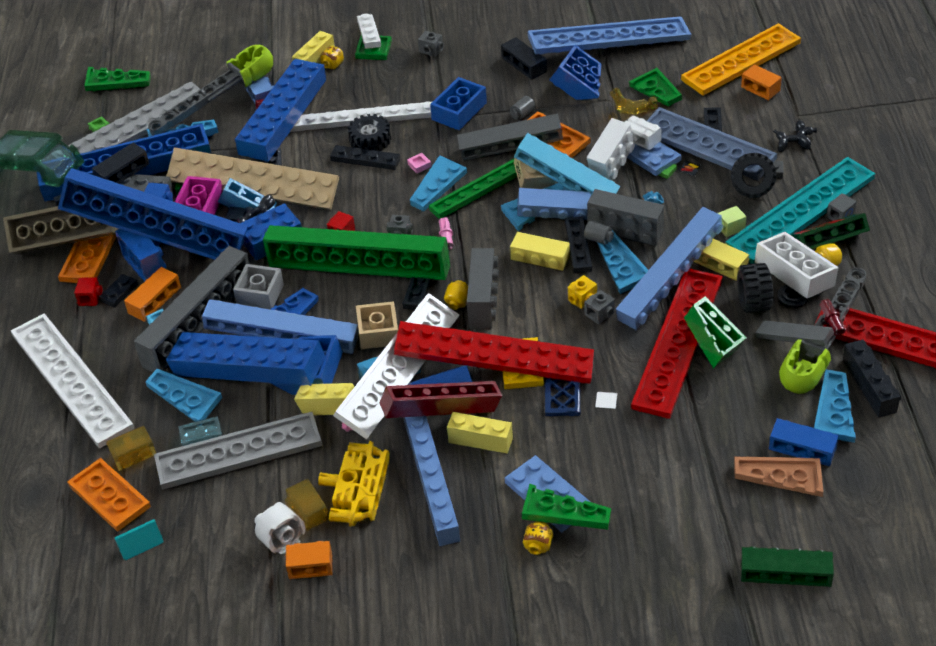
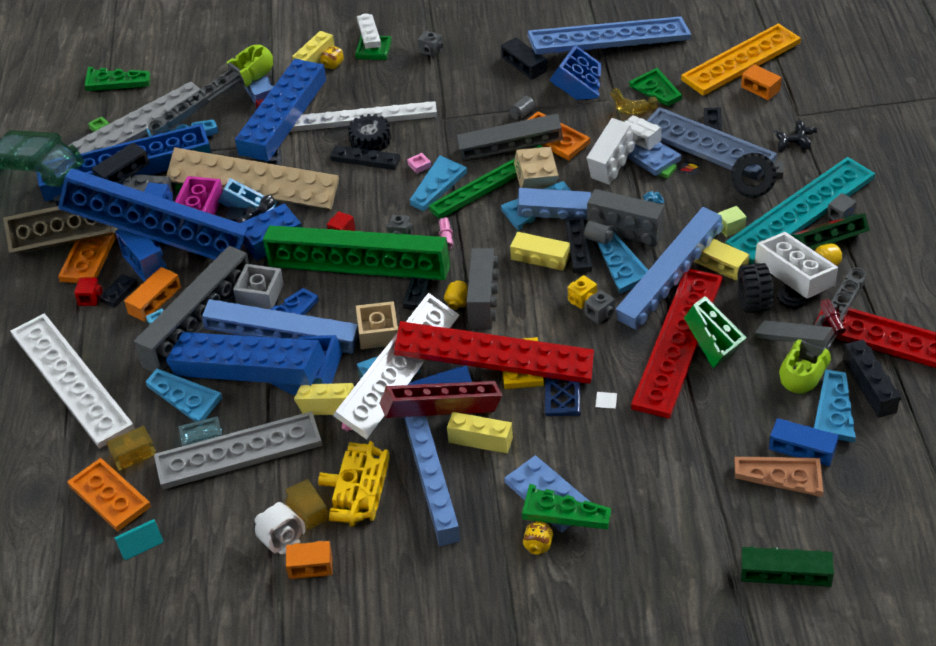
(458, 103): blue brick -> none
(561, 167): medium azure brick -> none

